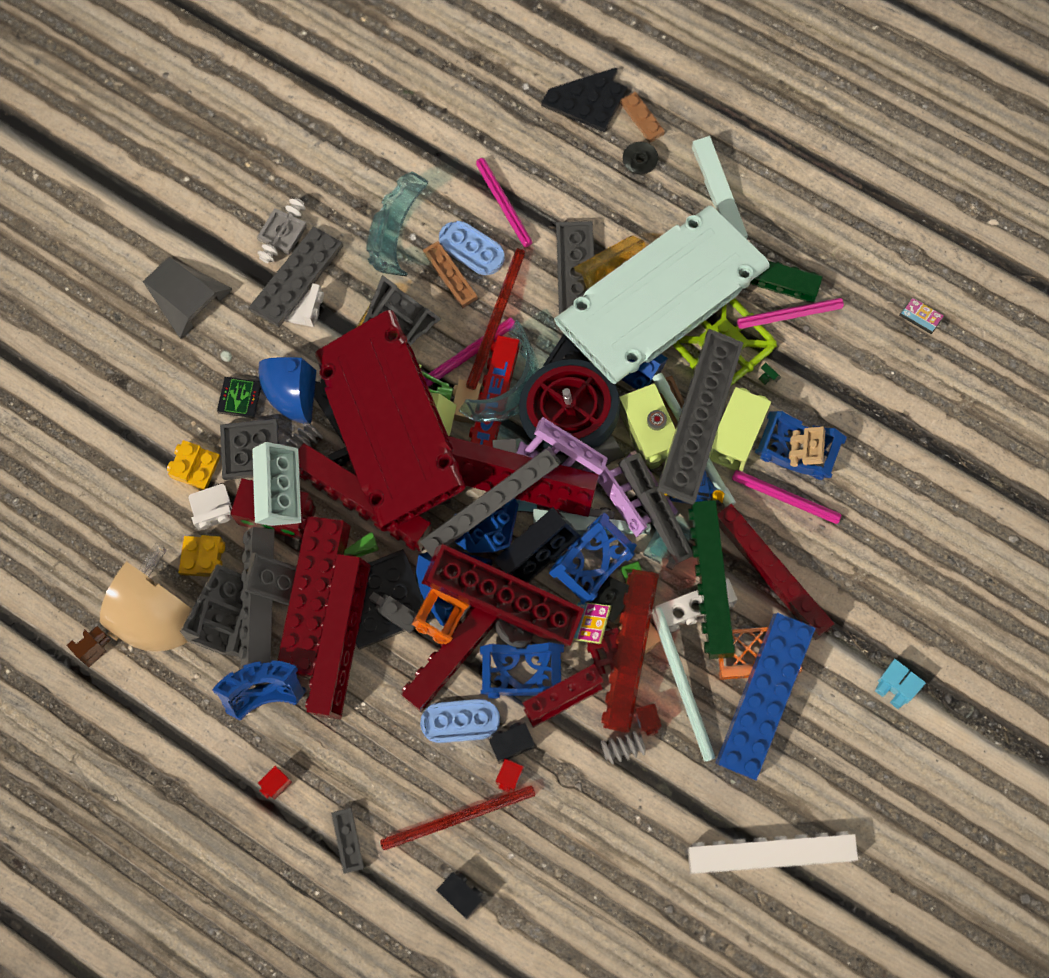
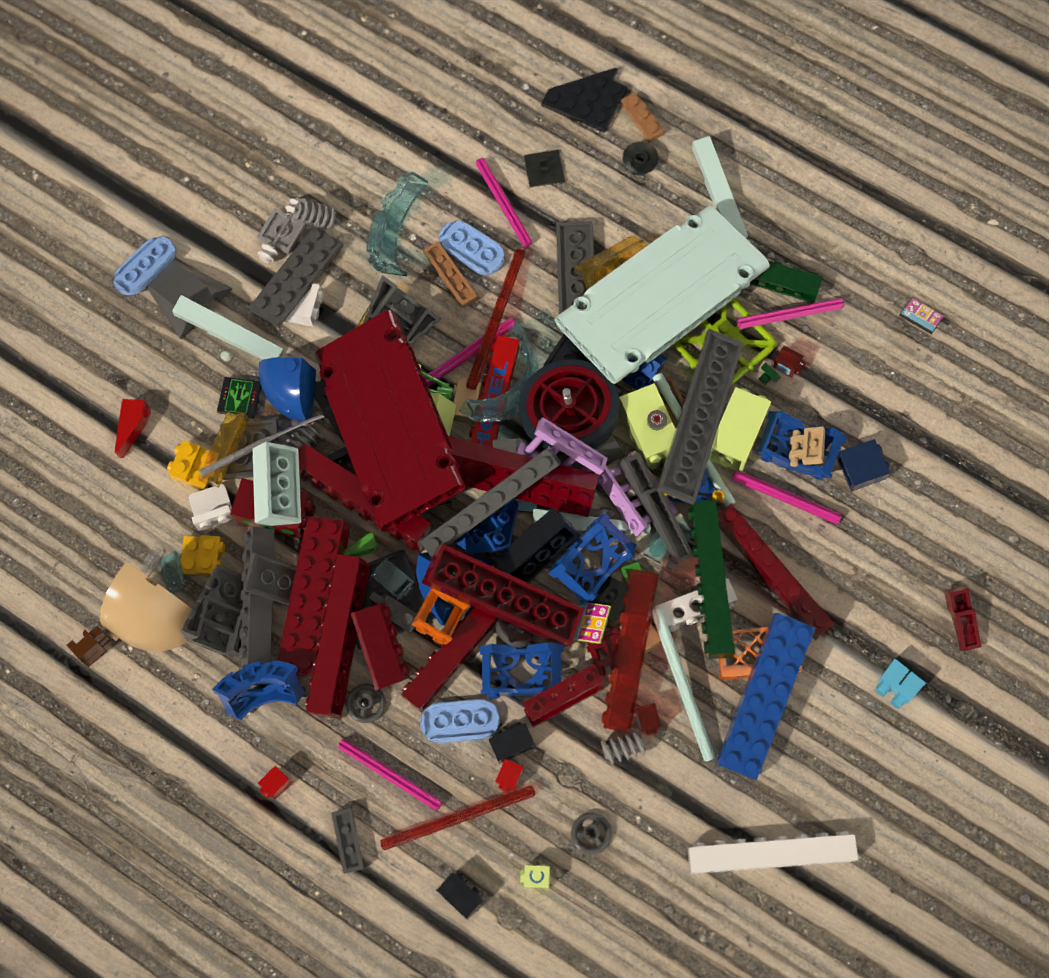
(131, 423): none -> red slope
(144, 265): none -> light blue tile
(172, 572): none -> clear light blue piece
(224, 445): none -> clear yellow panel
(225, 329): none -> light aqua slope
(248, 449): none -> light grey piece
(314, 211): none -> light grey piece
(364, 696): none -> dark grey piece
(380, 645): none -> dark red slope
(390, 774): none -> dark pink axle
(391, 578): none -> clear light blue piece
(535, 876): none -> yellowish green brick
(544, 168): none -> pearl dark grey piece
(594, 826): none -> dark grey piece
(788, 361): none -> clear red brick
(863, 465): none -> dark blue brick
(963, 617): none -> dark red slope

